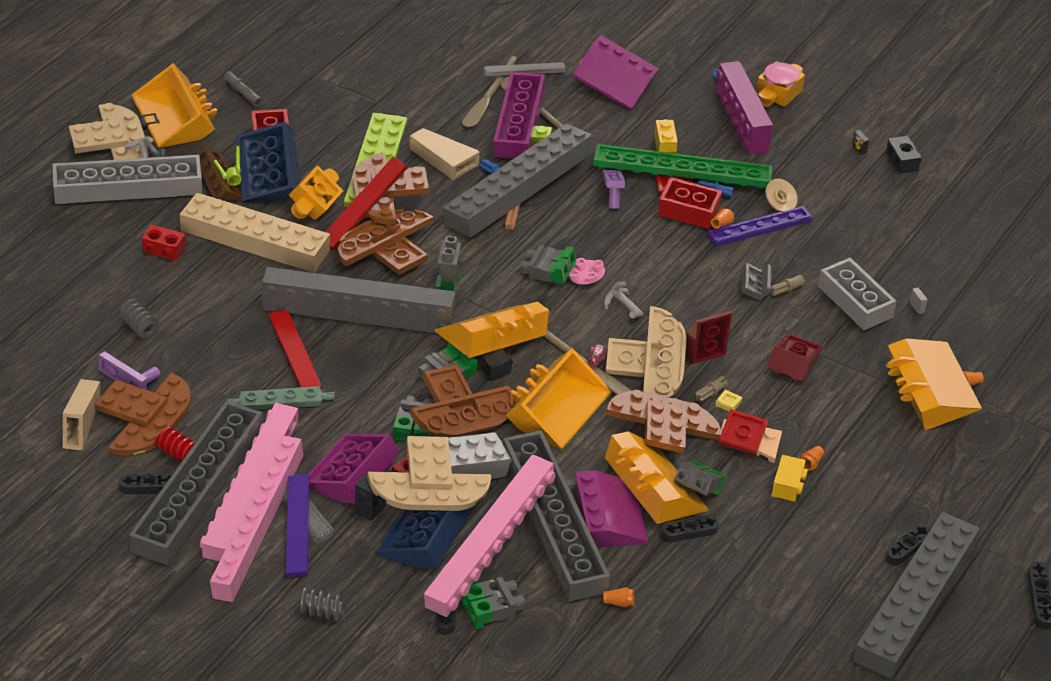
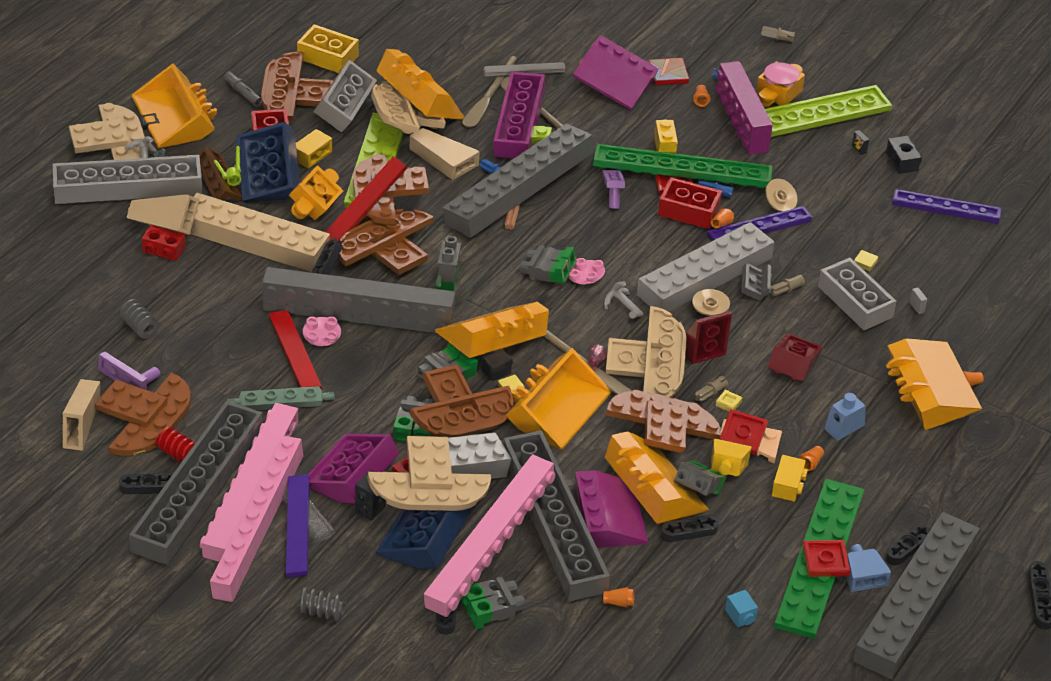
(167, 212): none -> tan slope
(286, 89): none -> dark orange plate
(313, 148): none -> yellow brick
(321, 330): none -> bright pink dish
(328, 48): none -> yellow brick
(328, 257): none -> black beam
(345, 96): none -> light grey brick
(399, 112): none -> tan plate
(417, 85): none -> light orange piece
(511, 381): none -> light yellow tile
(670, 71): none -> tile
(701, 96): none -> orange cone
(705, 267): none -> light grey brick
(710, 302): none -> tan dish
(729, 457): none -> yellow torso
(741, 608): none -> dark azure brick
(777, 33): none -> dark tan axle
(808, 596): none -> green plate
(826, 558): none -> red tile
(827, 110): none -> lime plate
(845, 417): none -> medium blue torso
(866, 260): none -> light yellow tile
(866, 569): none -> medium blue torso
(946, 206): none -> dark purple tile

